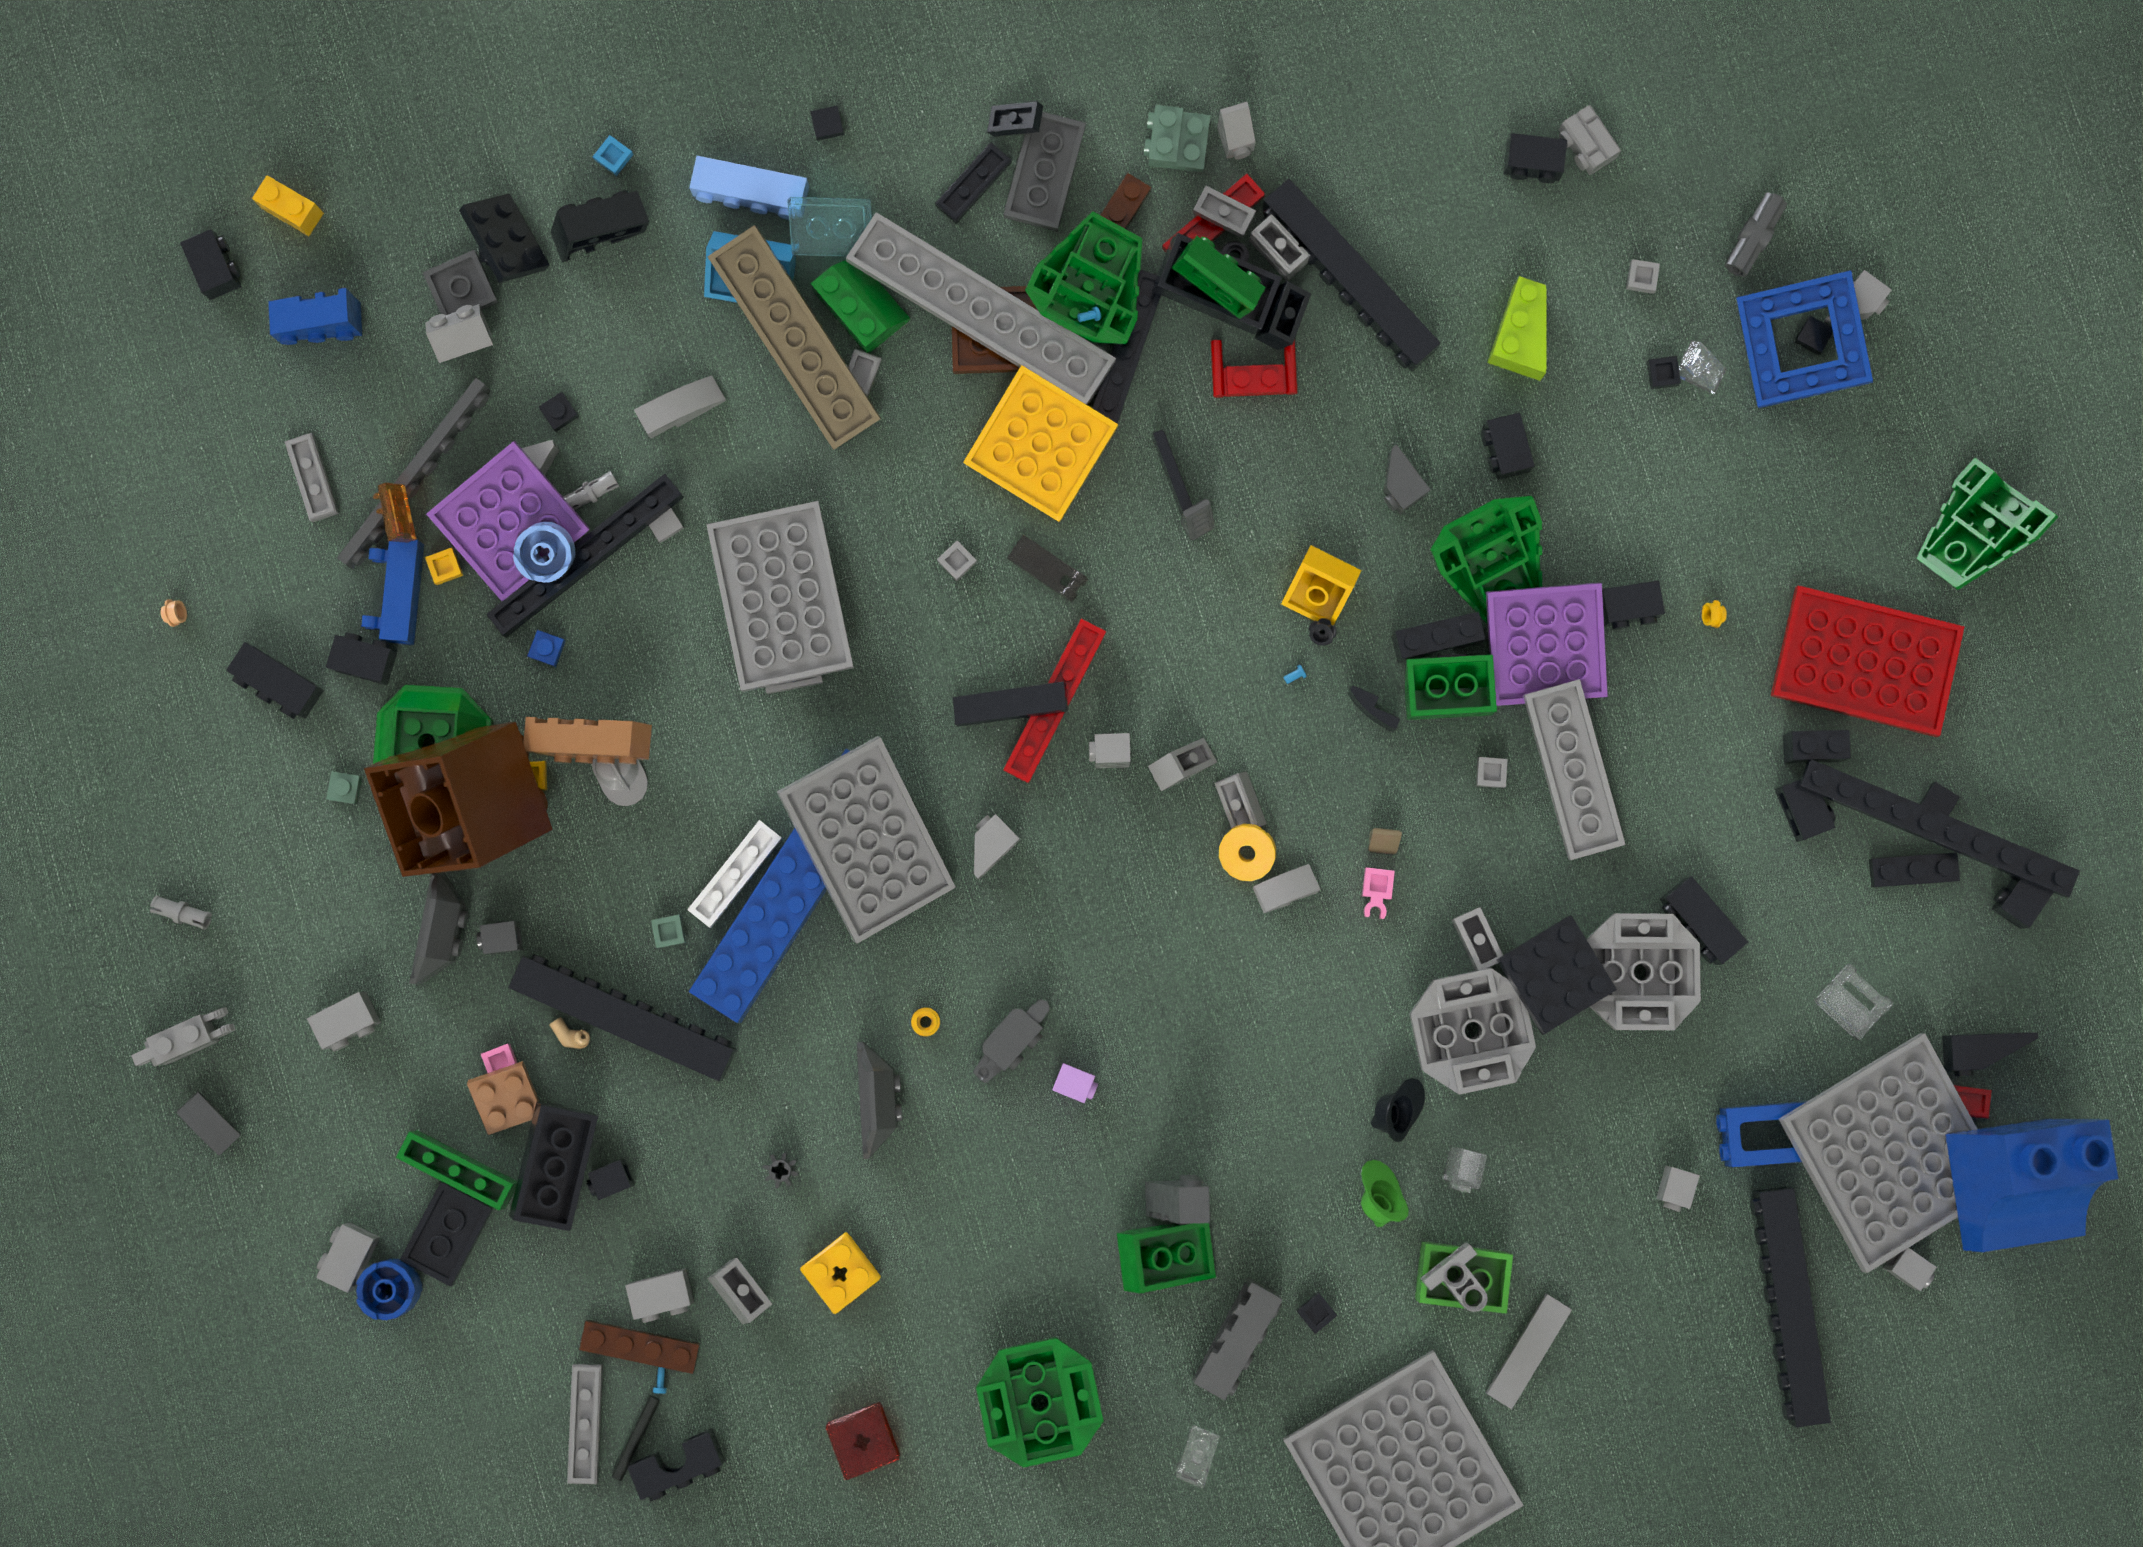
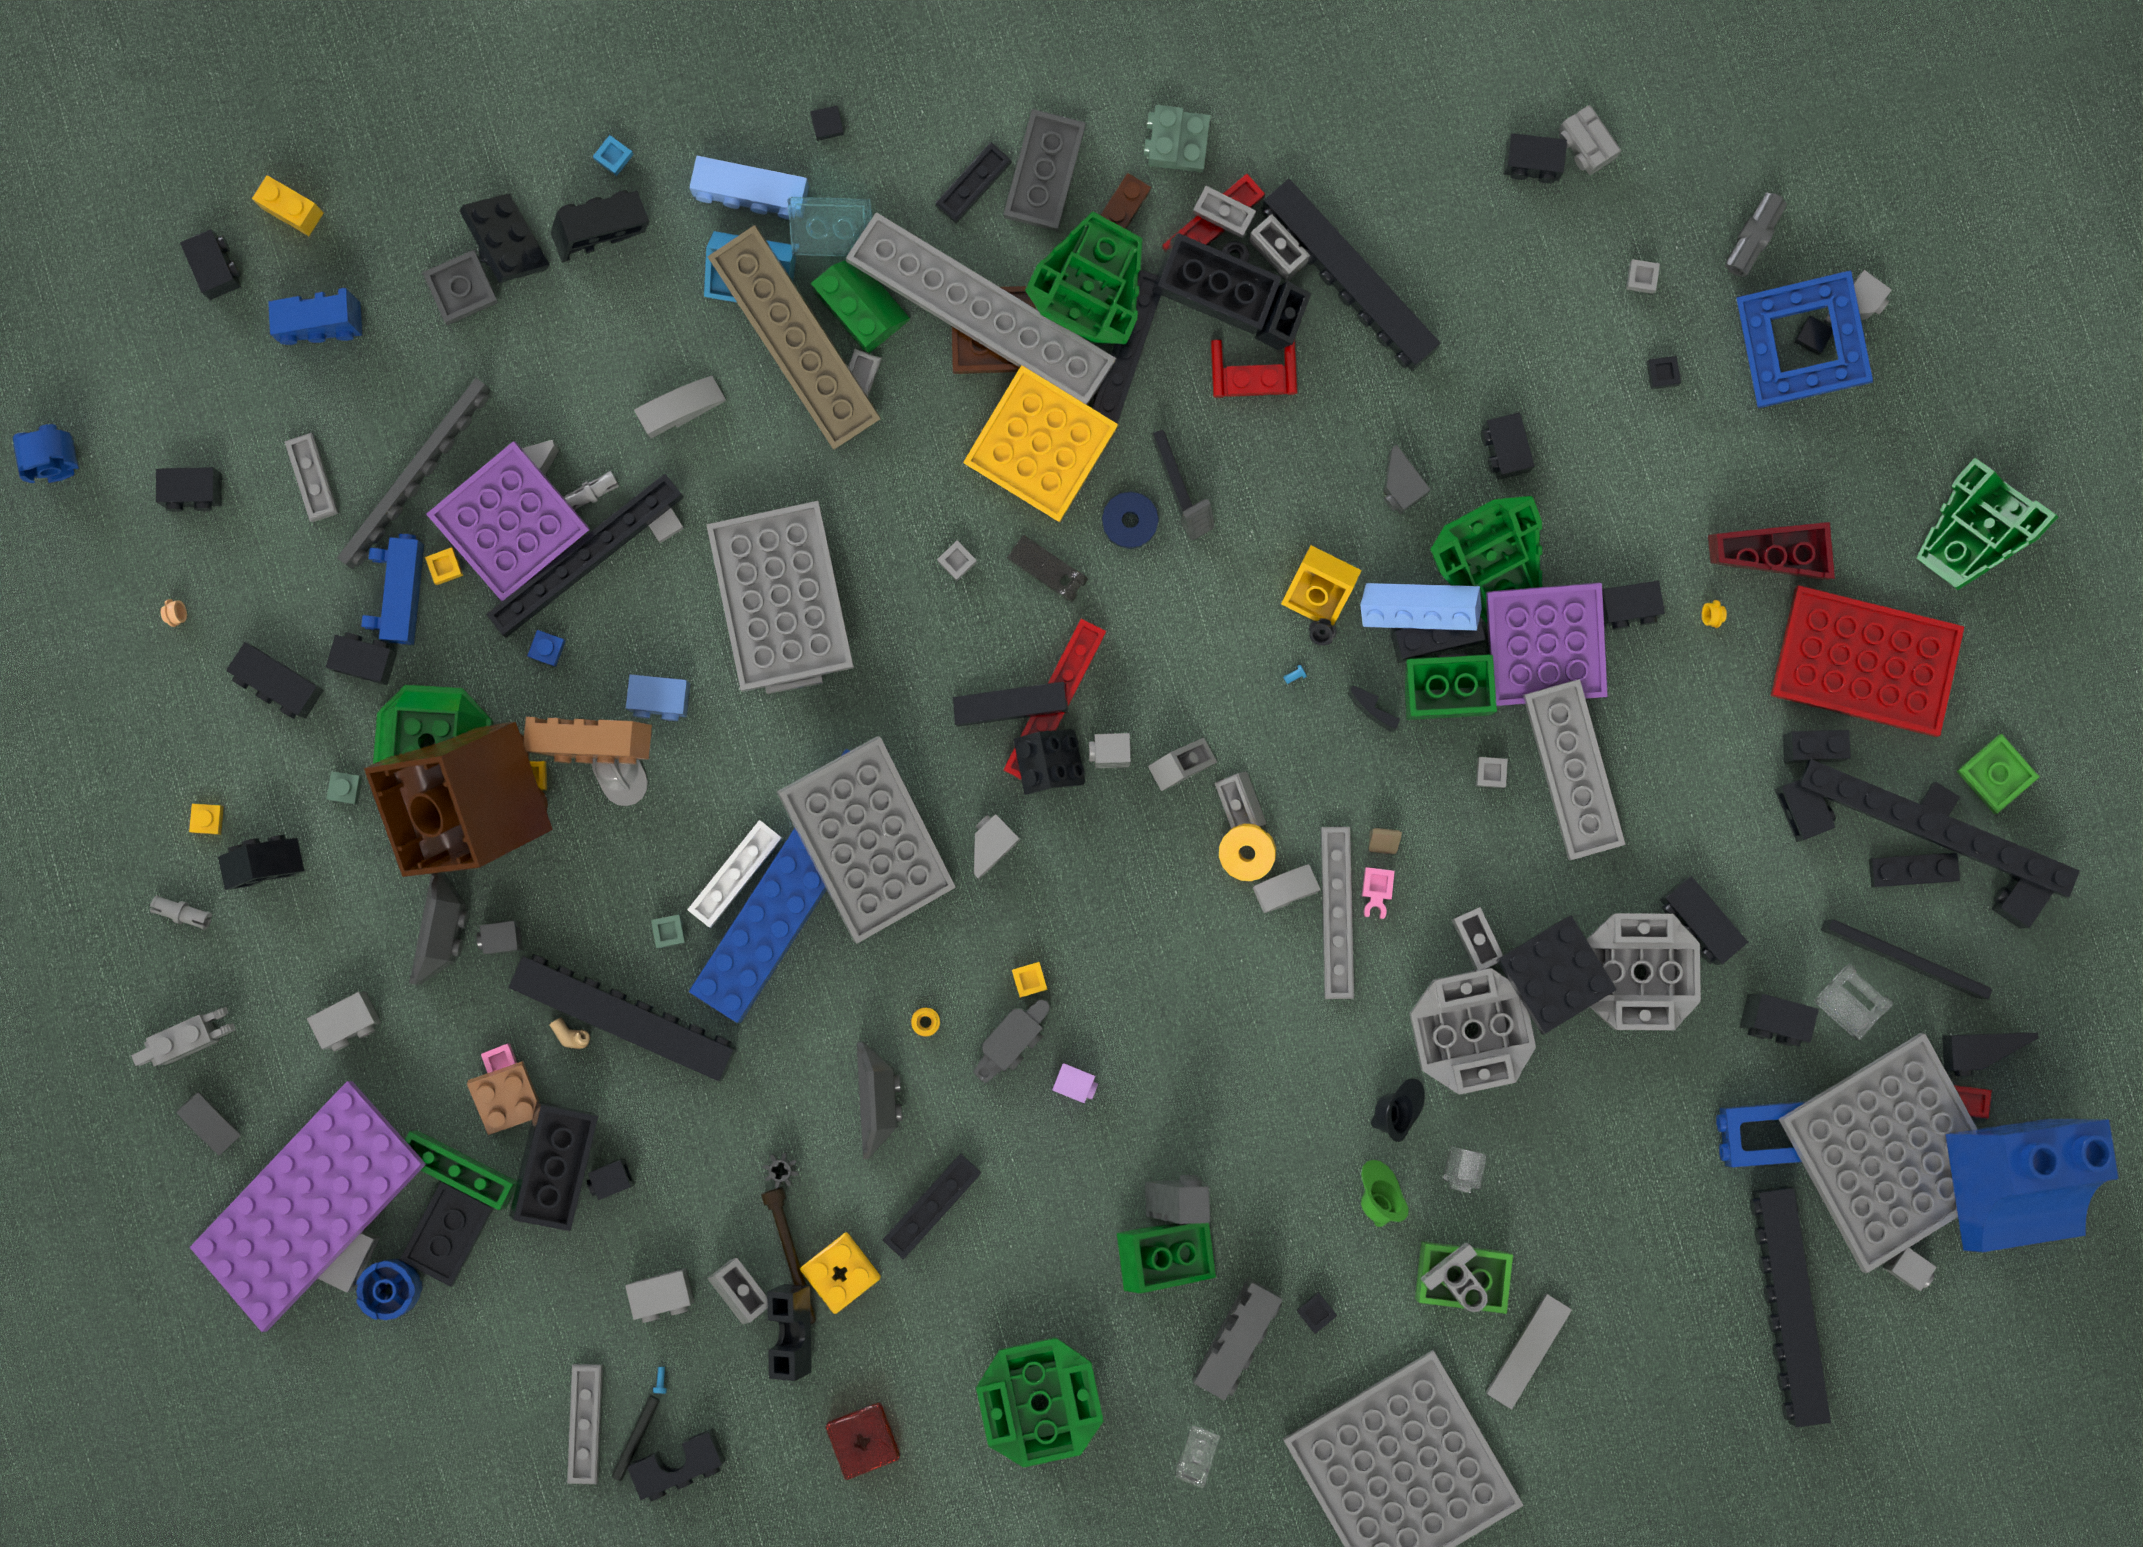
(45, 454): none -> blue brick
(188, 488): none -> black brick
(206, 819): none -> yellow plate
(258, 862): none -> black brick
(307, 1206): none -> medium lavender plate
(395, 512): clear orange plate -> none
(458, 332): light grey brick -> none
(548, 536): light blue brick -> none
(558, 411): black plate -> none
(639, 1346): reddish brown plate -> none
(657, 696): none -> medium blue brick
(775, 1201): none -> dark brown piece
(792, 1353): none -> black arch
(932, 1206): none -> black plate
(1015, 119): black plate -> none
(1029, 979): none -> yellow plate
(1049, 760): none -> black bracket
(1094, 314): dark azure piece -> none
(1130, 503): none -> dark blue tile
(1219, 277): green slope -> none
(1236, 131): light grey slope -> none
(1337, 913): none -> light grey tile
(1421, 606): none -> light blue brick
(1523, 331): lime wedge -> none
(1677, 1188): light grey brick -> none
(1701, 367): clear slope -> none
(1780, 1018): none -> black brick
(1782, 550): none -> dark red wedge
(1906, 959): none -> black tile
(1998, 774): none -> bright green plate

